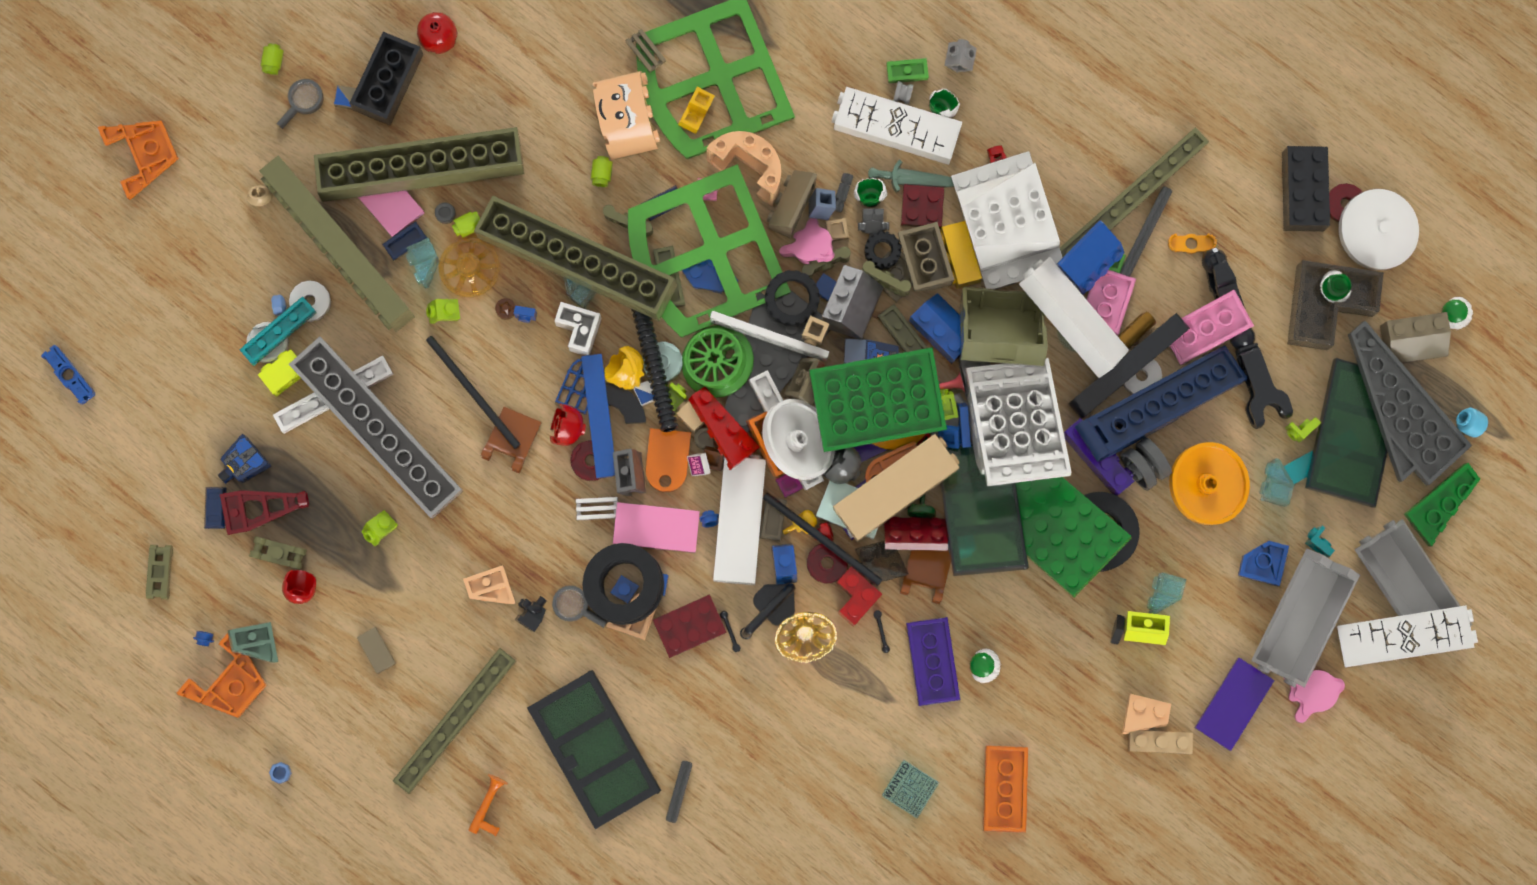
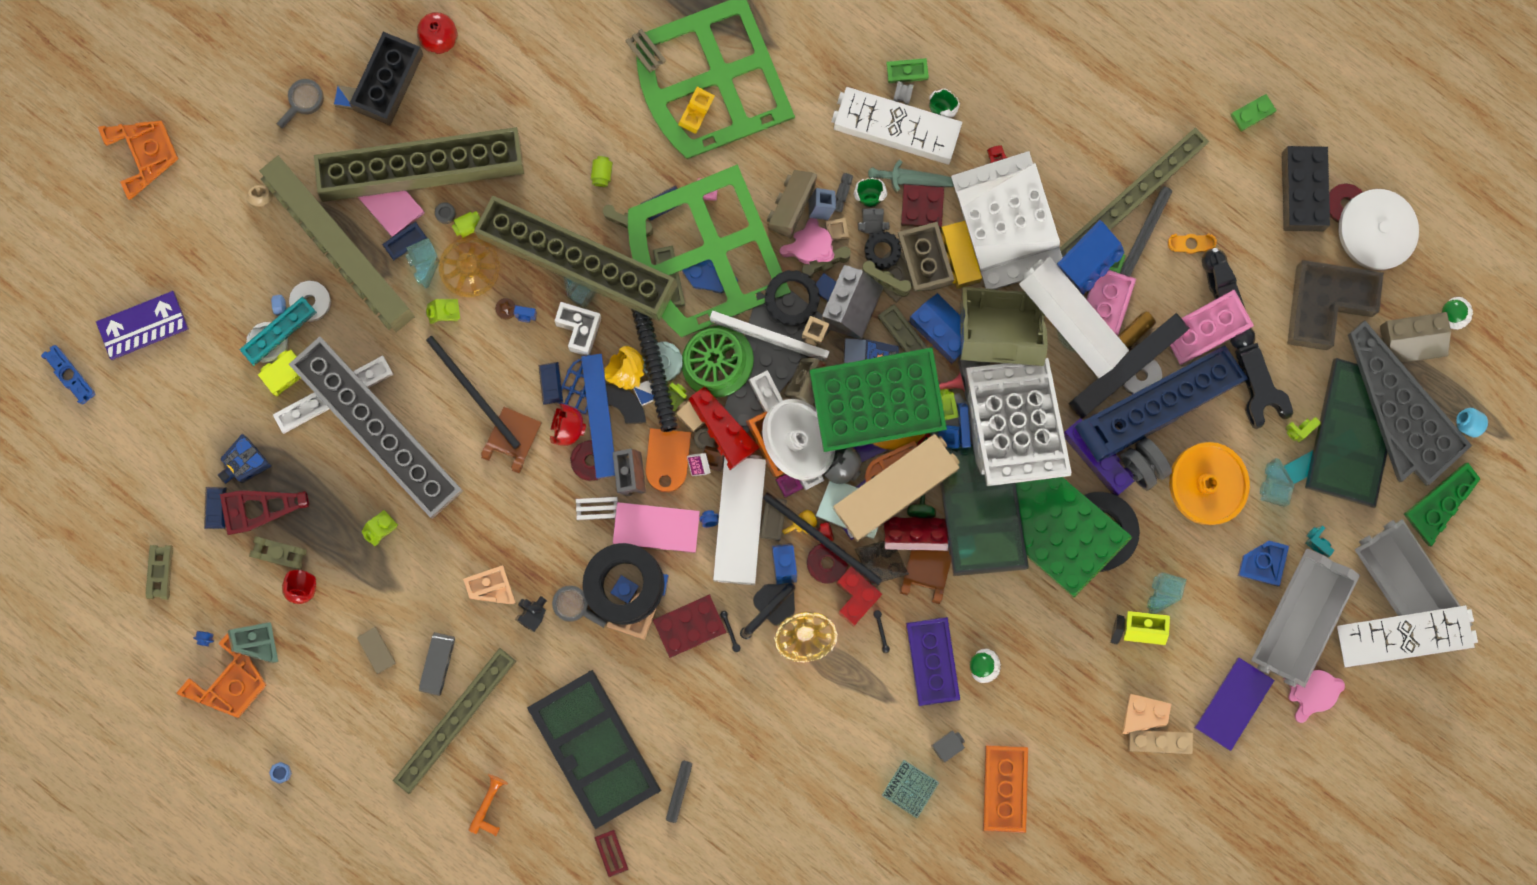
(142, 325): none -> dark purple tile
(271, 59): lime brick -> none
(437, 664): none -> dark grey beam
(550, 383): none -> dark blue tile
(617, 870): none -> dark red tile
(625, 115): light nougat cylinder -> none
(753, 152): light nougat cylinder -> none
(948, 746): none -> dark grey brick
(960, 56): light grey brick -> none
(1253, 112): none -> bright green plate
(1335, 286): green hair -> none

